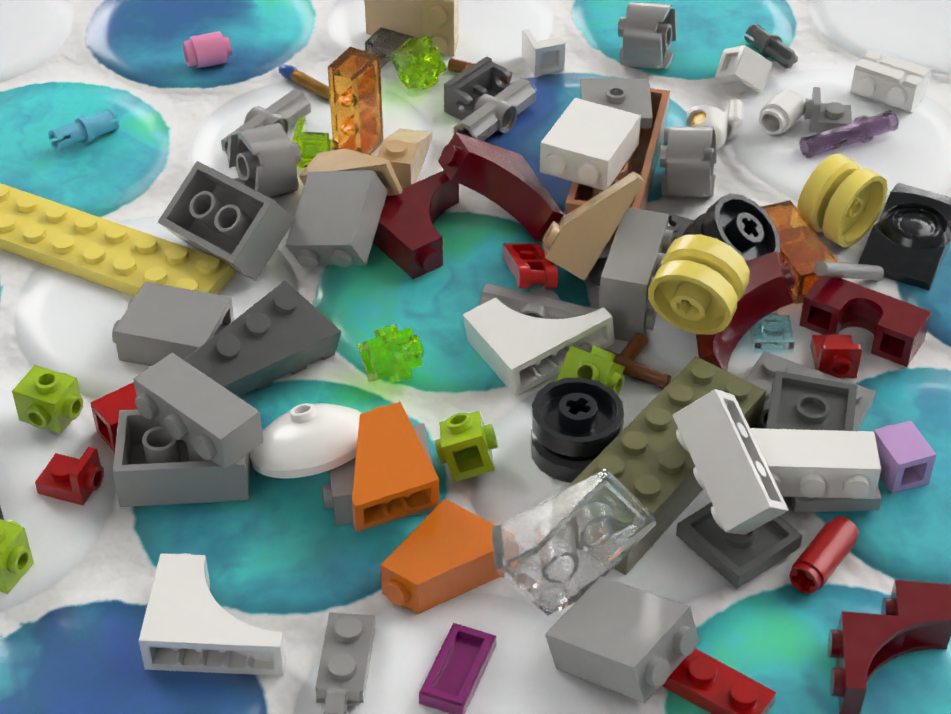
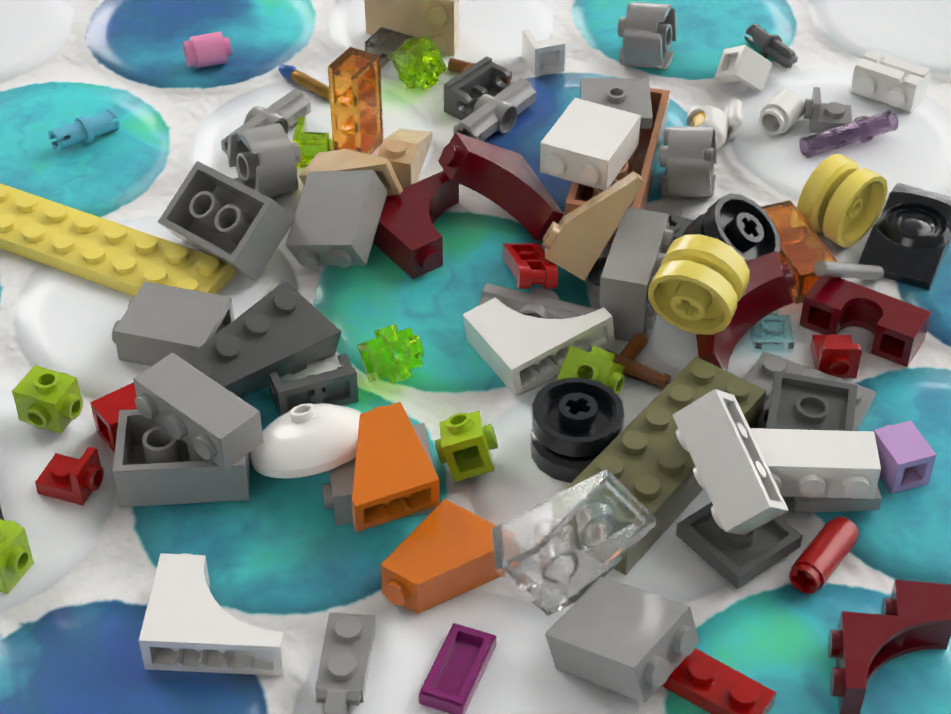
(329, 387): none -> dark grey hinge

